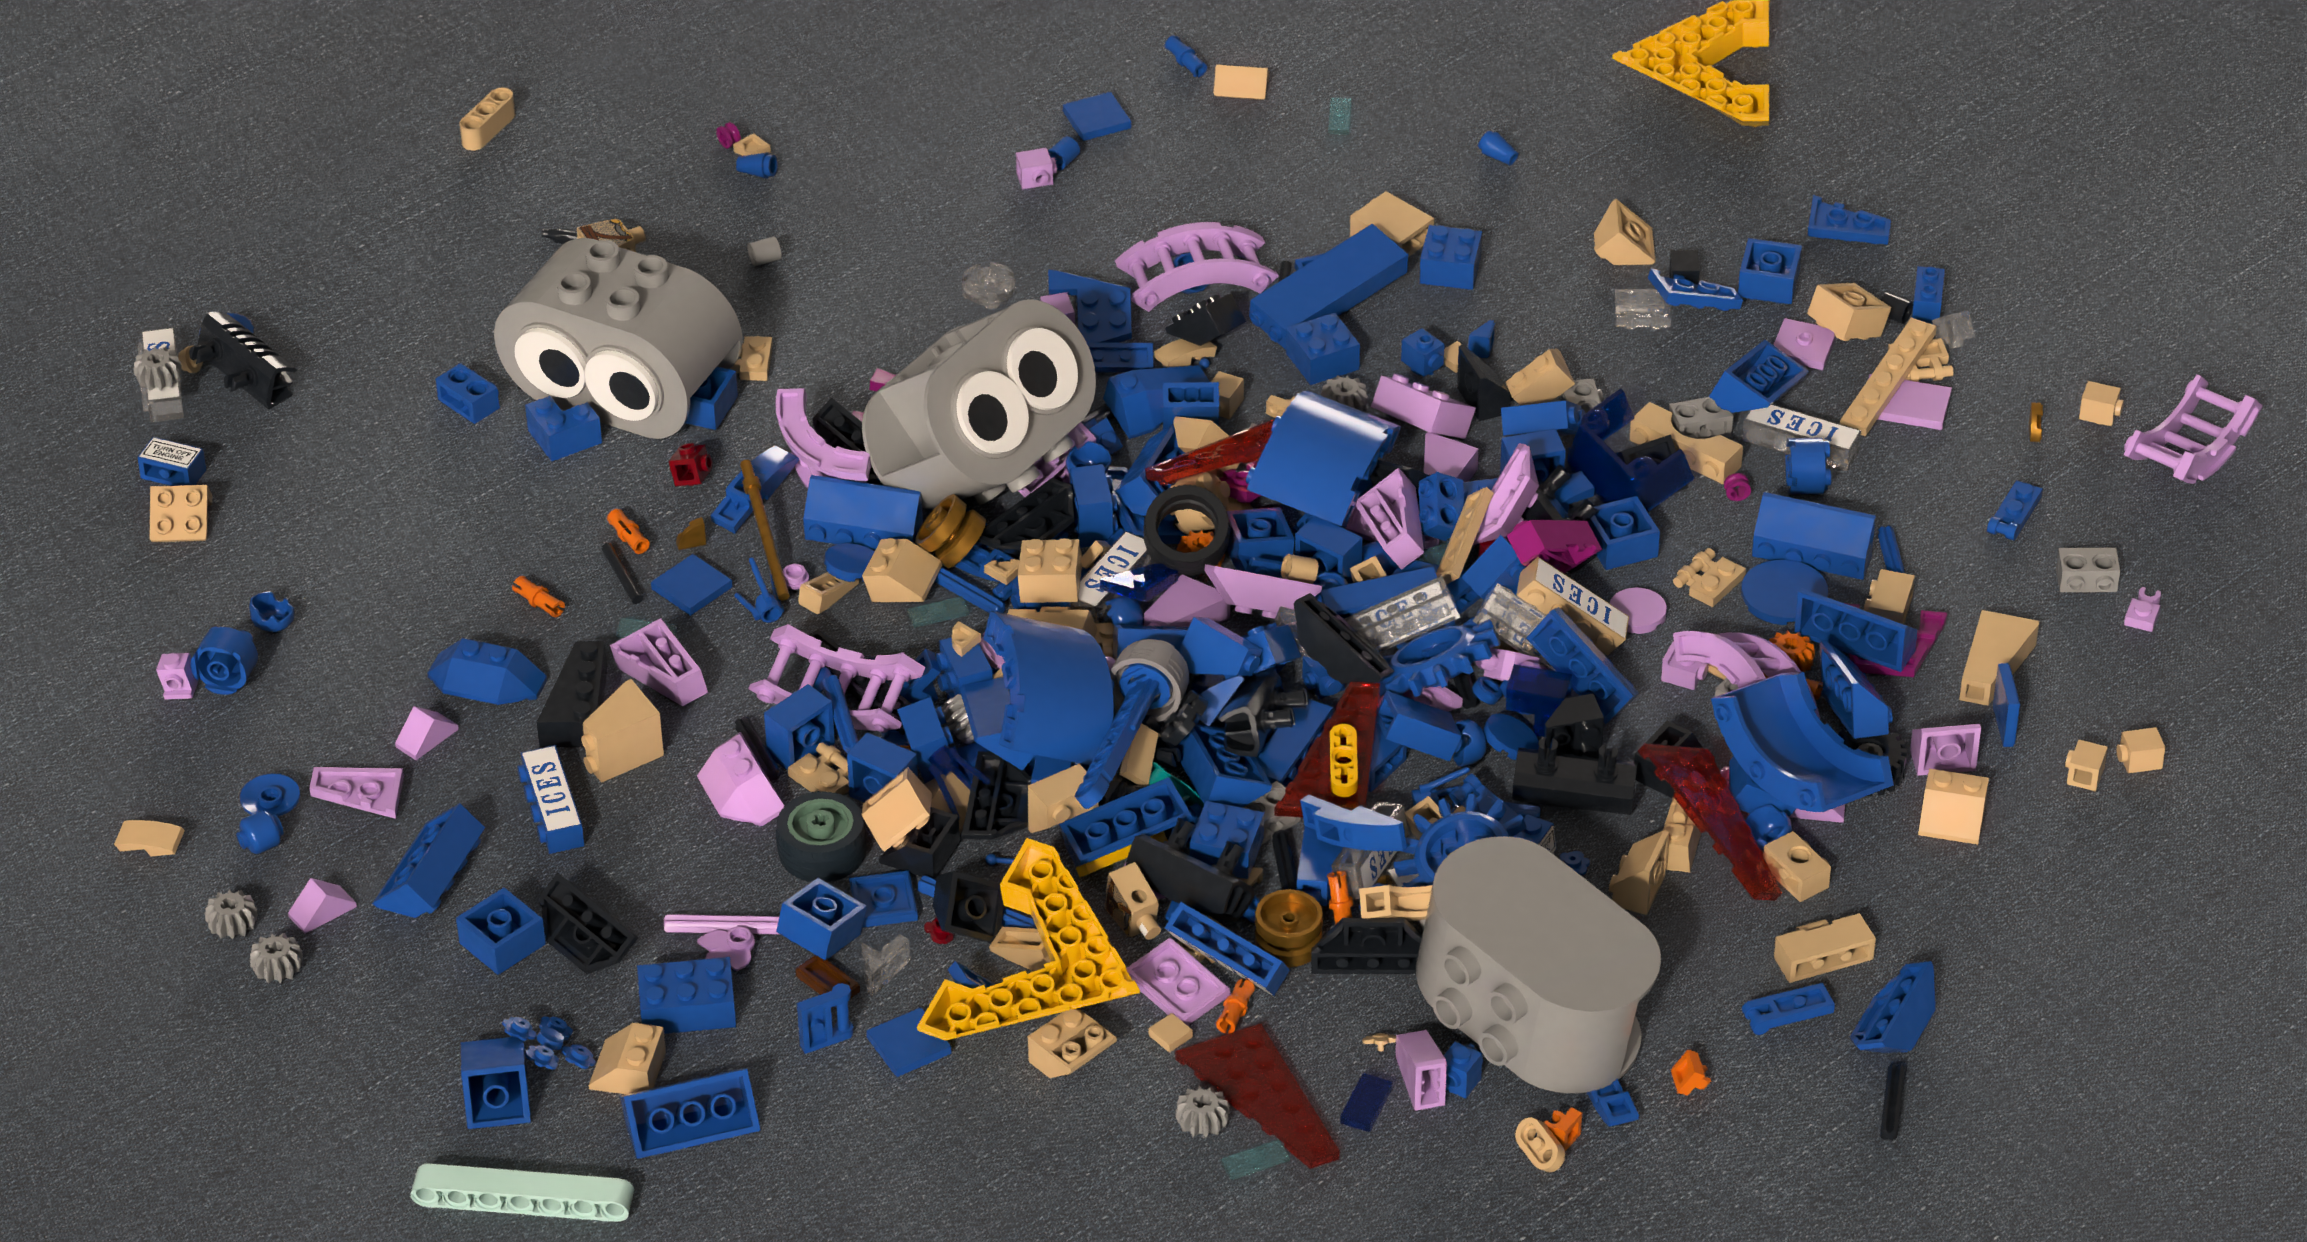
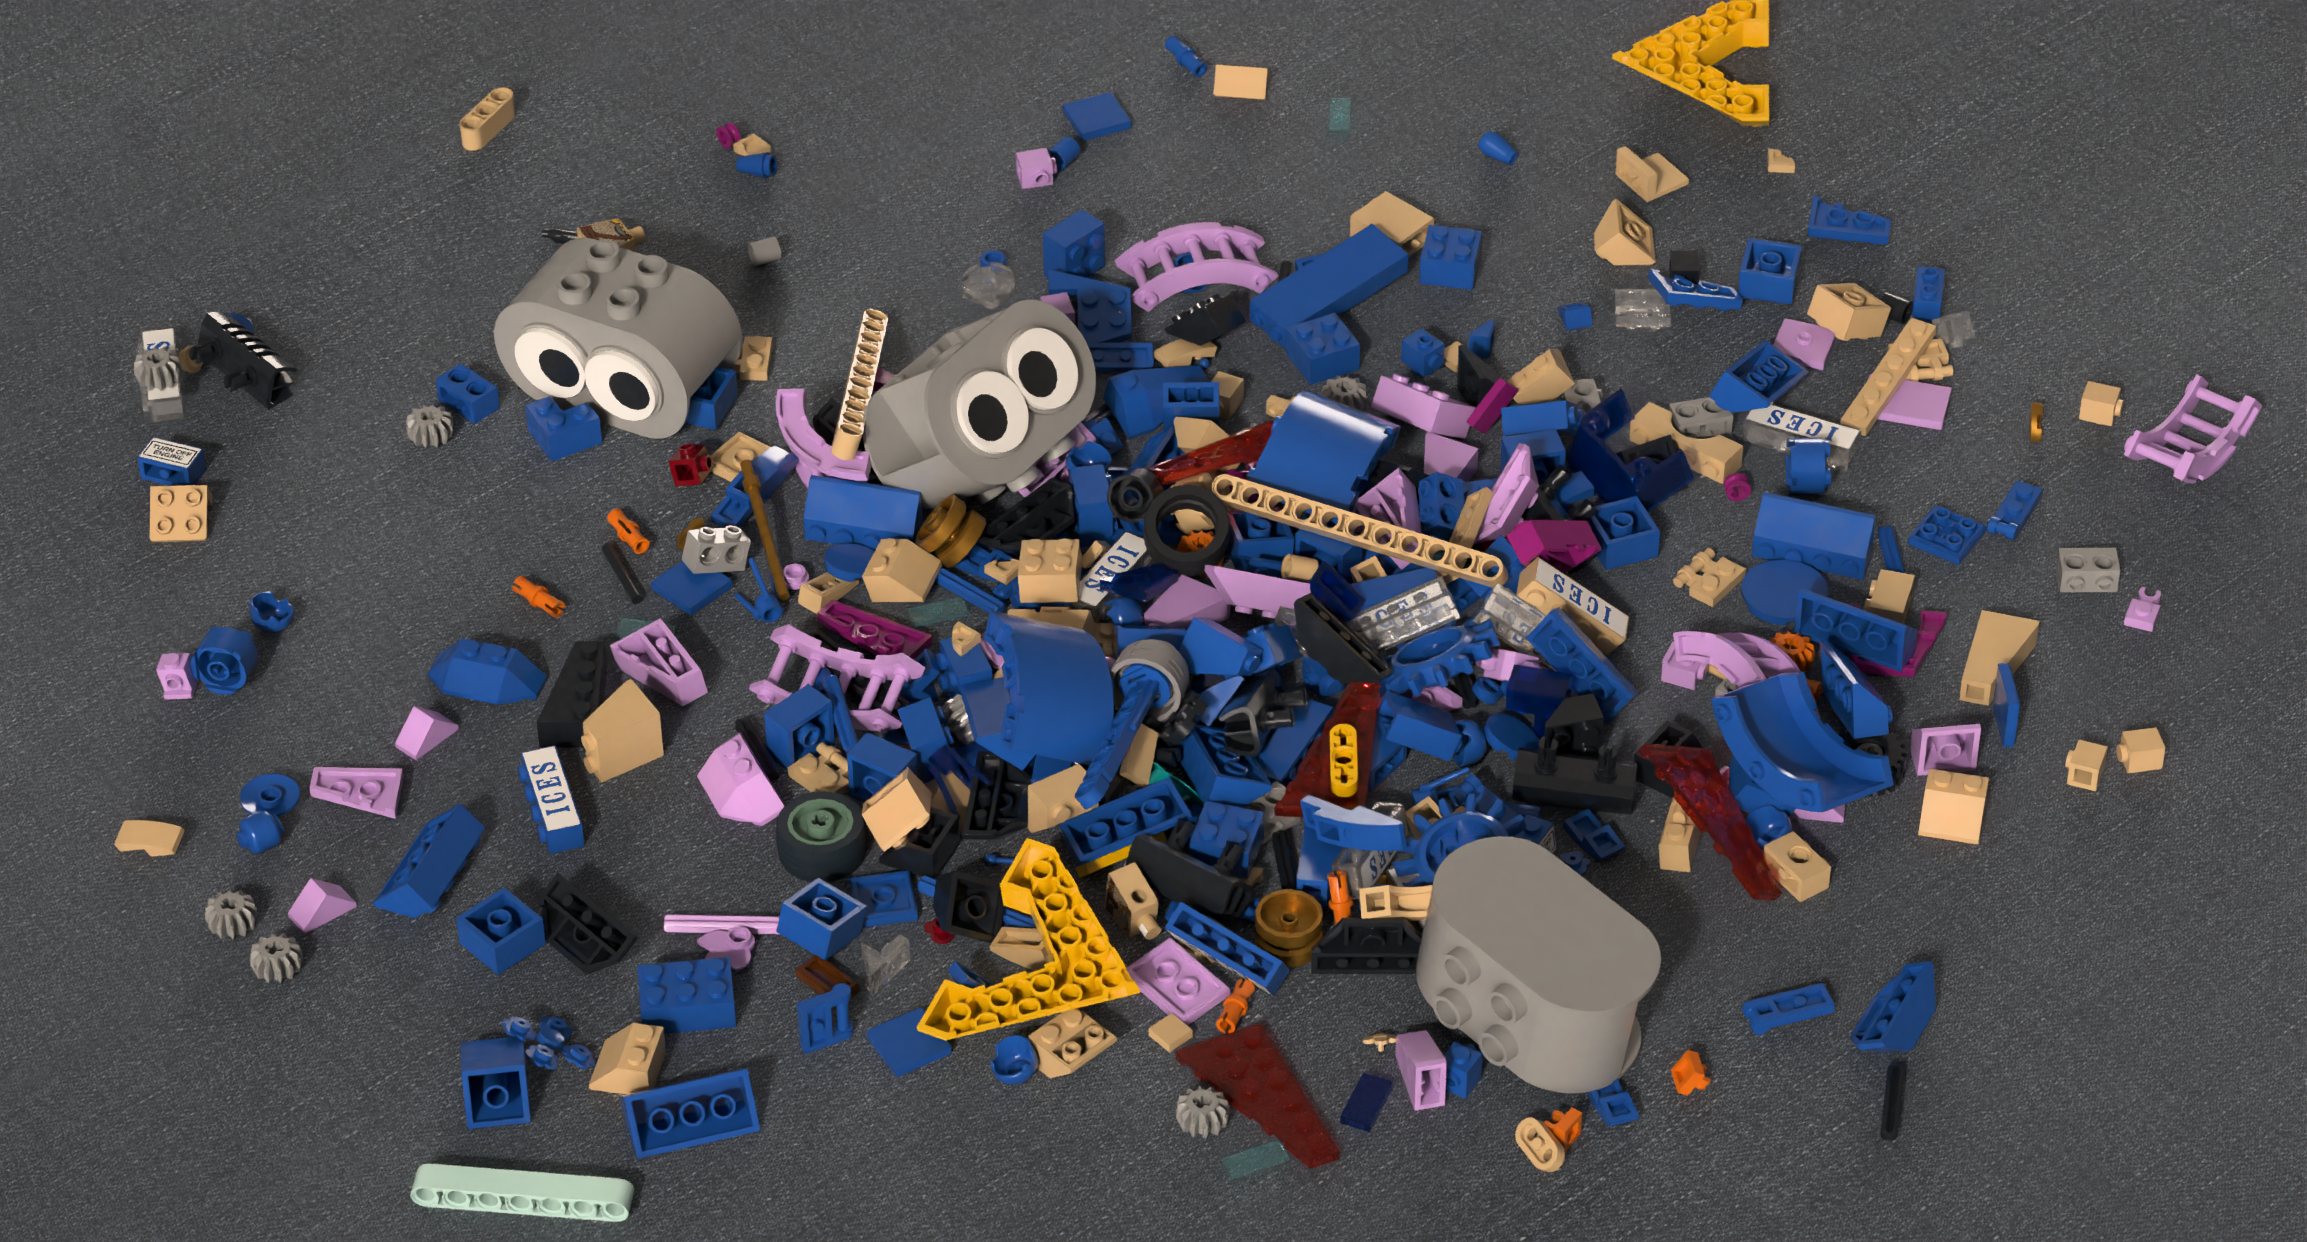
(429, 426): none -> light grey gear
(716, 550): none -> light grey brick
(729, 456): none -> tan tile
(859, 384): none -> tan beam
(872, 631): none -> magenta wing
(992, 256): none -> blue tile
(1014, 1060): none -> blue hair
(1075, 245): none -> blue brick
(1122, 501): none -> black piece
(1335, 592): none -> clear blue slope
(1368, 539): none -> tan beam
(1490, 407): none -> magenta tile
(1575, 315): none -> blue slope
(1593, 837): none -> blue slope
(1641, 873): tan slope -> none
(1644, 608): lavender tile -> none
(1650, 176): none -> tan bracket
(1779, 162): none -> tan tile
(1824, 947): tan piece -> none
(1947, 534): none -> blue tile

